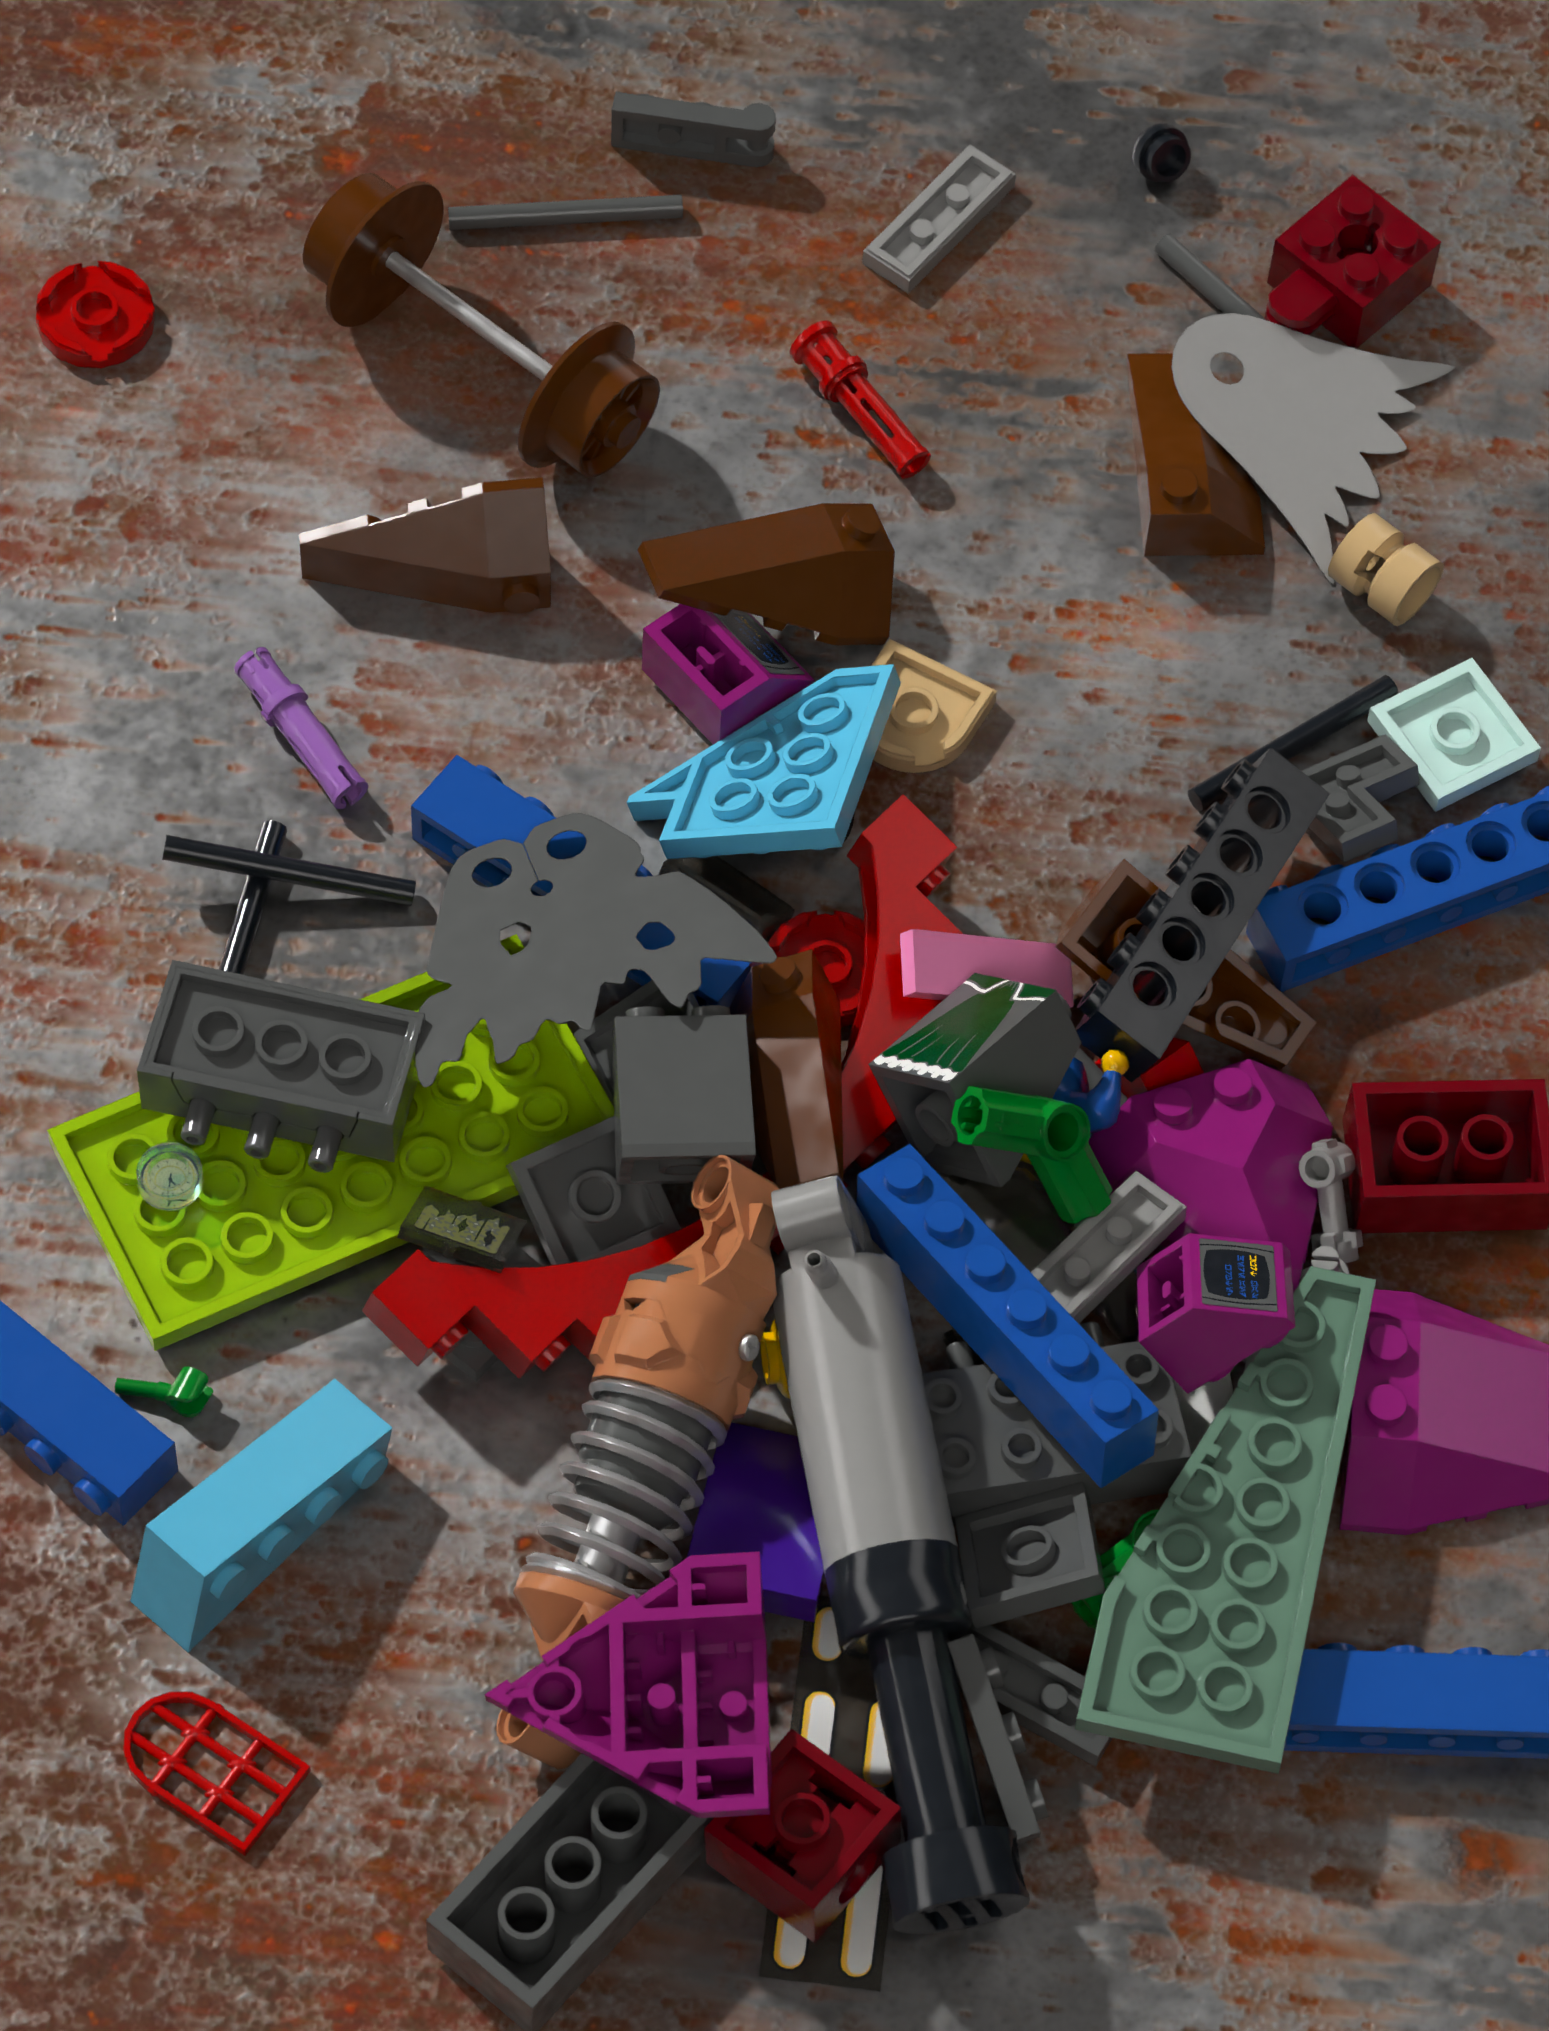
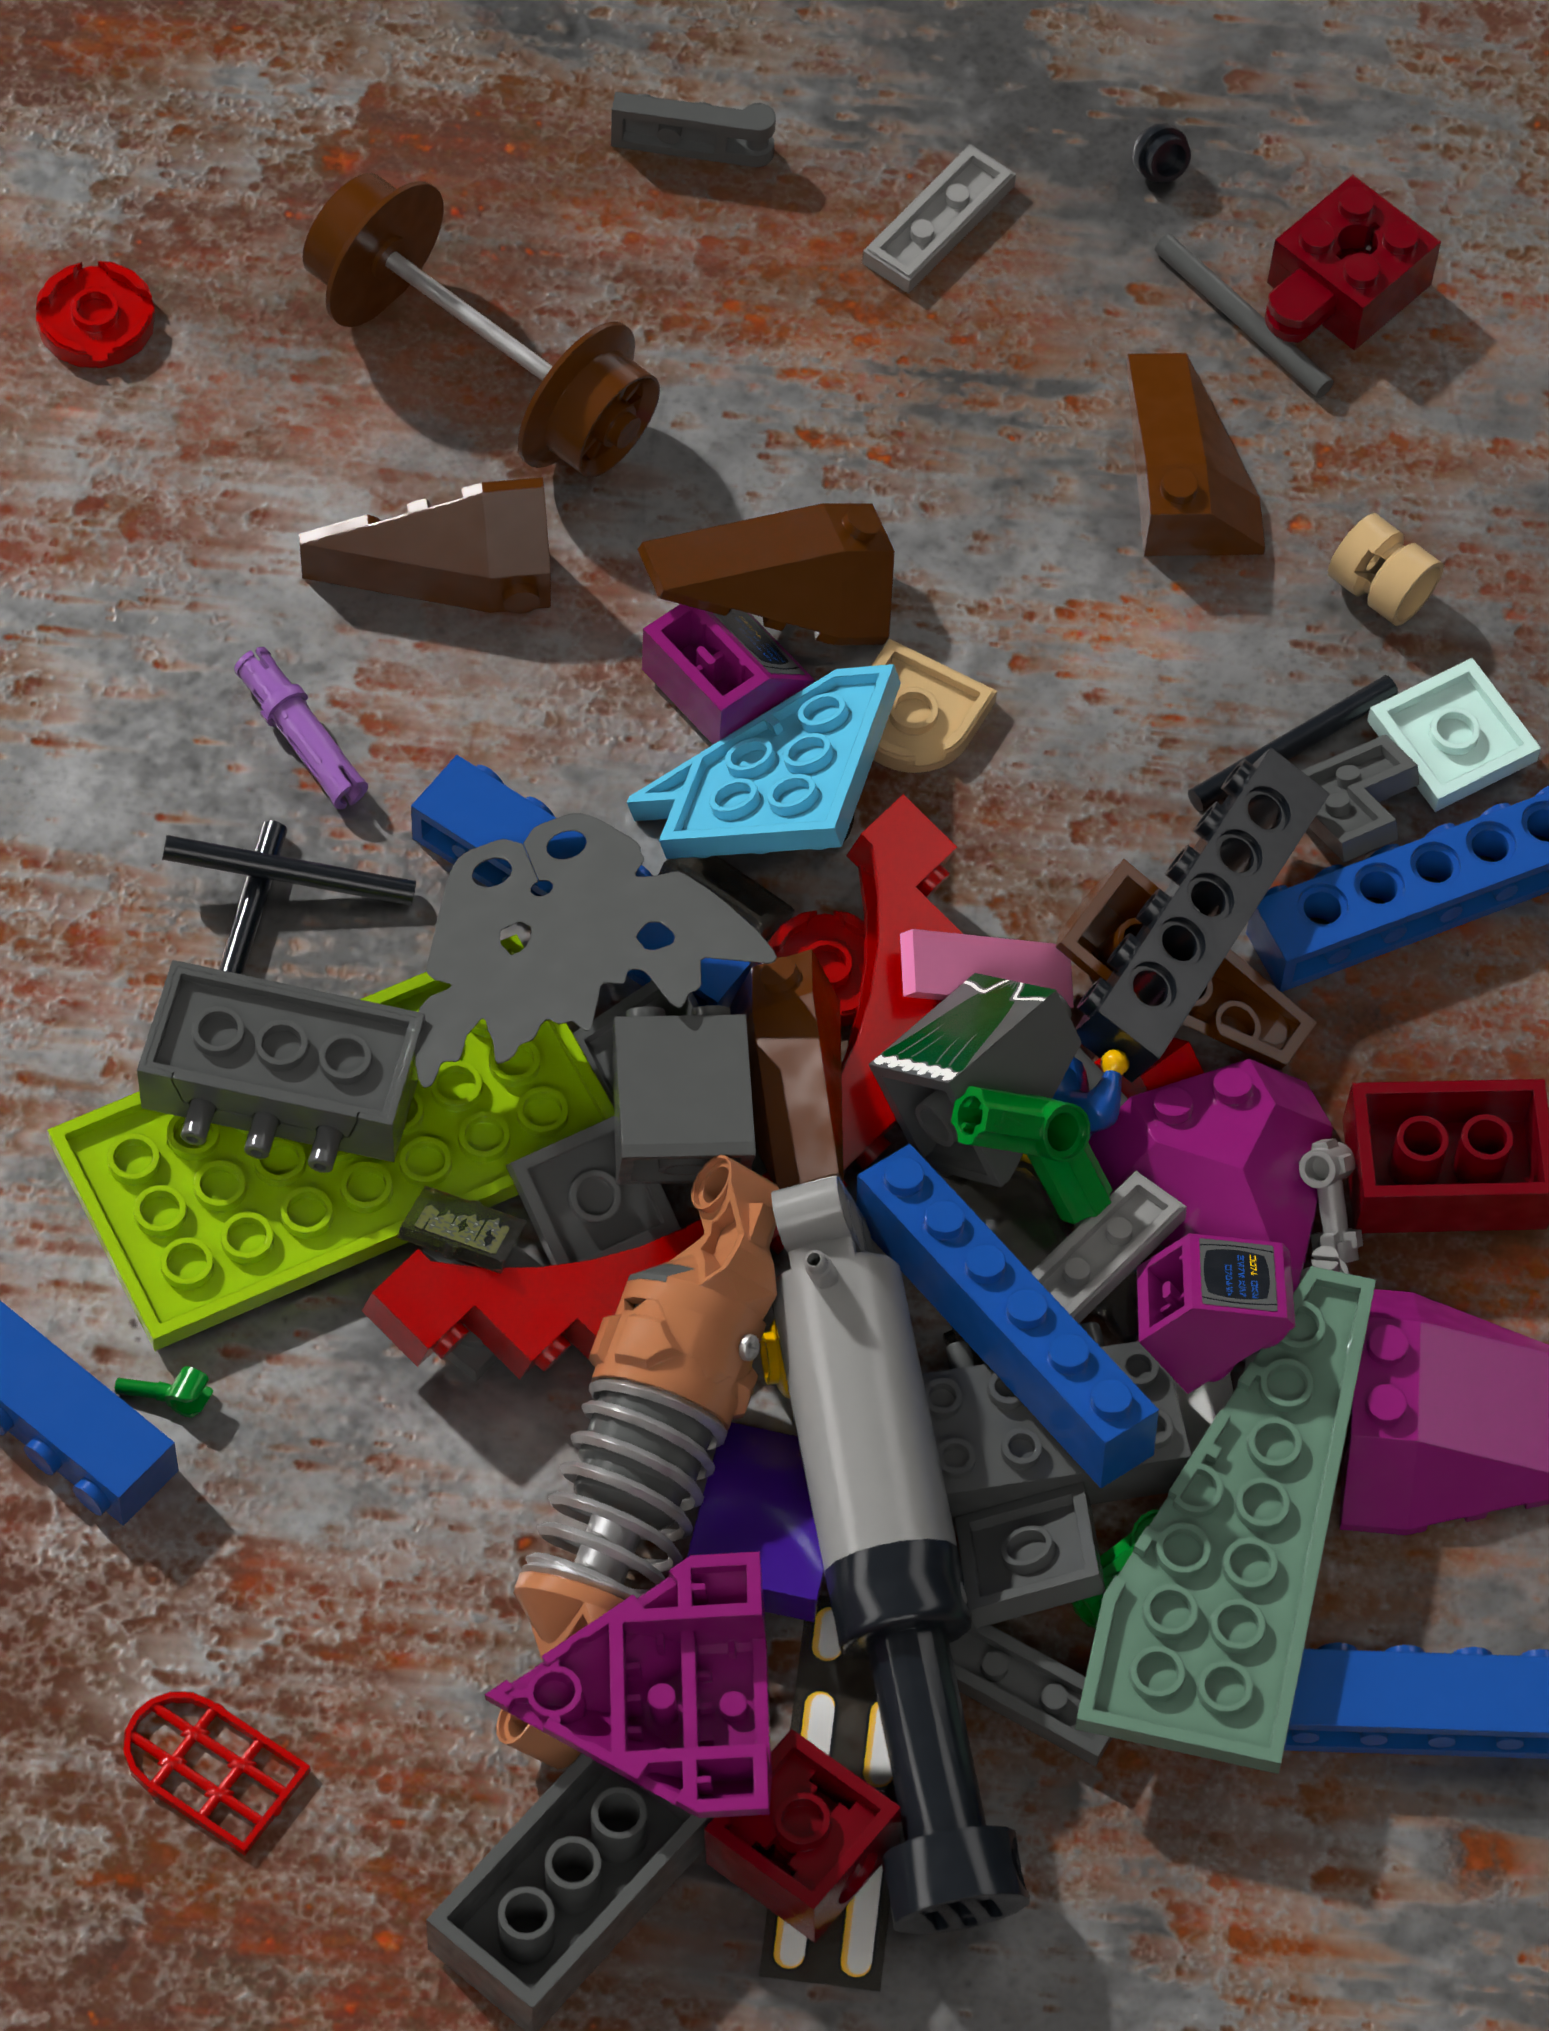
(169, 1176): clear light blue tile -> none
(256, 1512): medium azure wedge -> none
(565, 212): dark grey bar -> none
(847, 383): red pin -> none
(998, 1737): dark grey plate -> none
(1297, 414): light grey piece -> none

